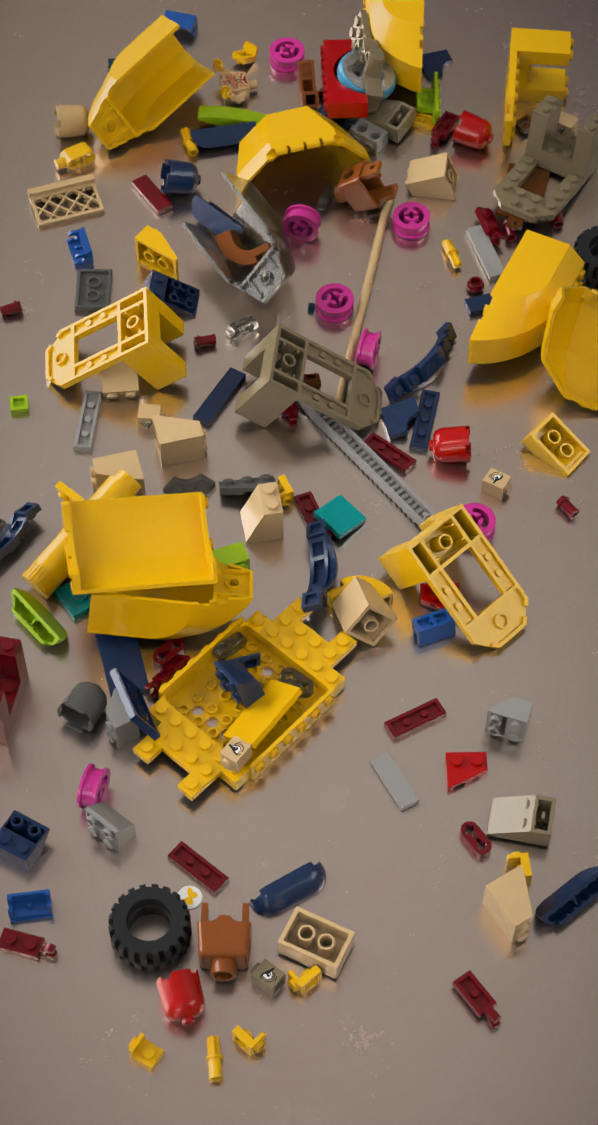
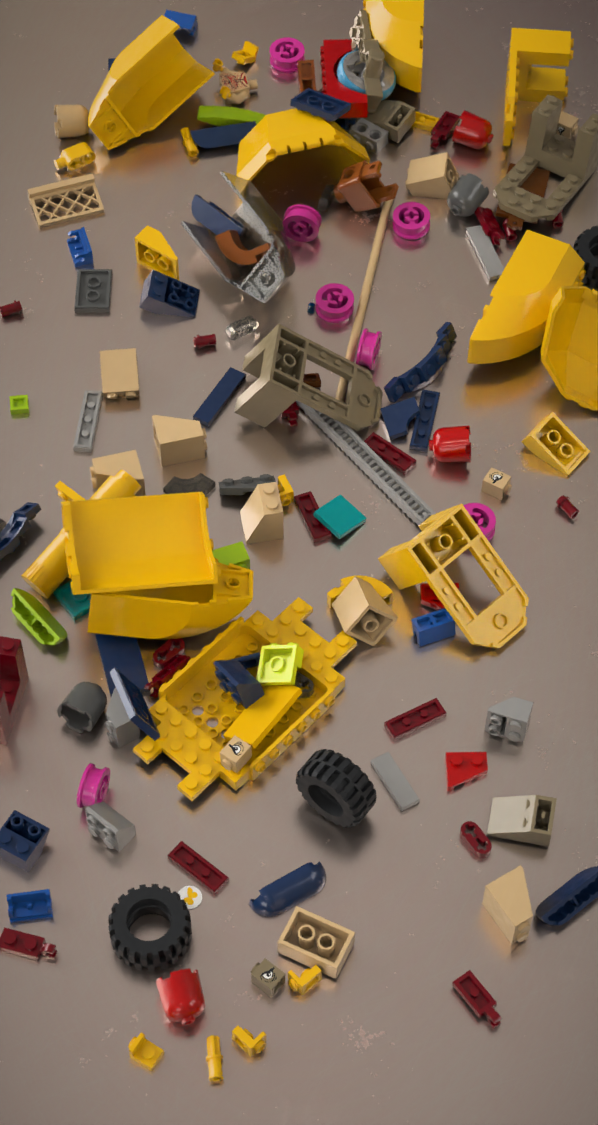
(143, 331): yellow bracket -> none
(145, 415): tan brick -> none
(152, 194): dark red tile -> none
(179, 177): dark blue cylinder -> none
(224, 943): dark orange piece -> none
(229, 646): clear smoke beam -> none
(279, 664): none -> neon yellow plate
(320, 104): none -> dark blue plate
(322, 566): dark blue piece -> none
(336, 788): none -> black tyre
(428, 100): lime bracket -> none
(435, 62): dark blue tile -> none
(452, 253): yellow axle -> none
(467, 195): none -> dark grey cylinder
(475, 285): dark red plate -> none
(476, 304): dark blue tile -> none
(518, 858): yellow bracket -> none
(523, 124): reddish brown tile -> none

